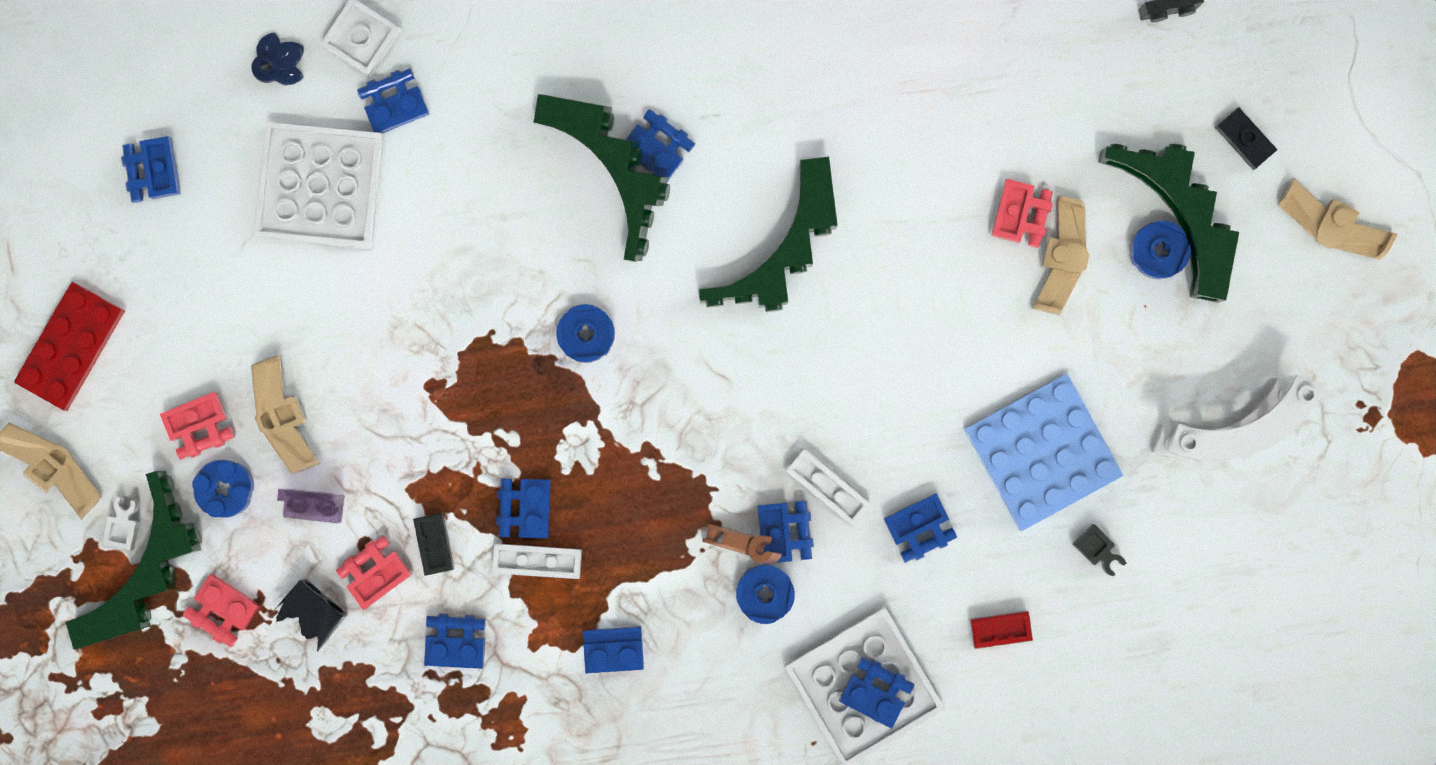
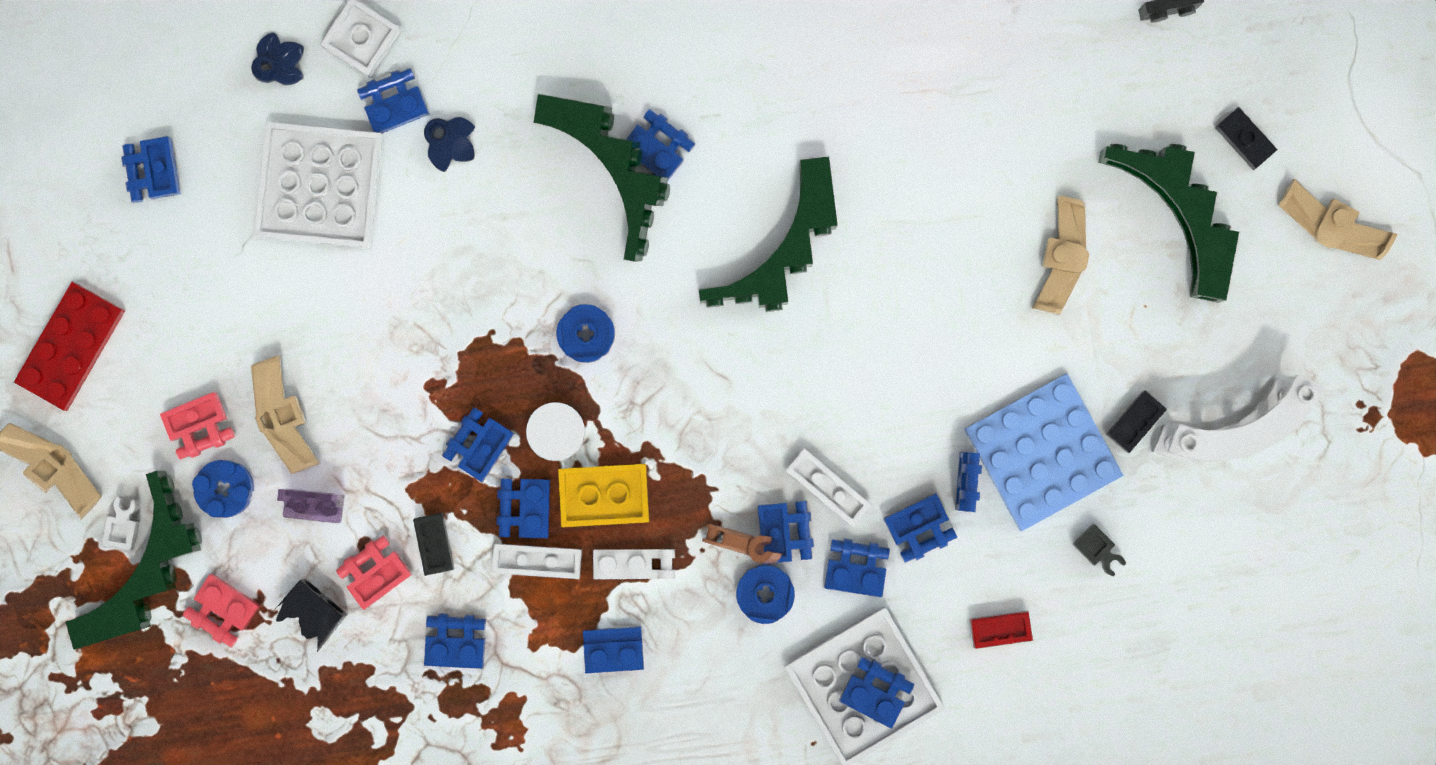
(453, 143): none -> dark blue plate
(485, 449): none -> blue plate
(555, 431): none -> white piece
(603, 495): none -> yellow plate
(632, 564): none -> white plate
(856, 577): none -> blue plate
(968, 481): none -> blue plate
(1013, 212): coral plate -> none
(1136, 421): none -> black plate
(1175, 243): blue plate -> none

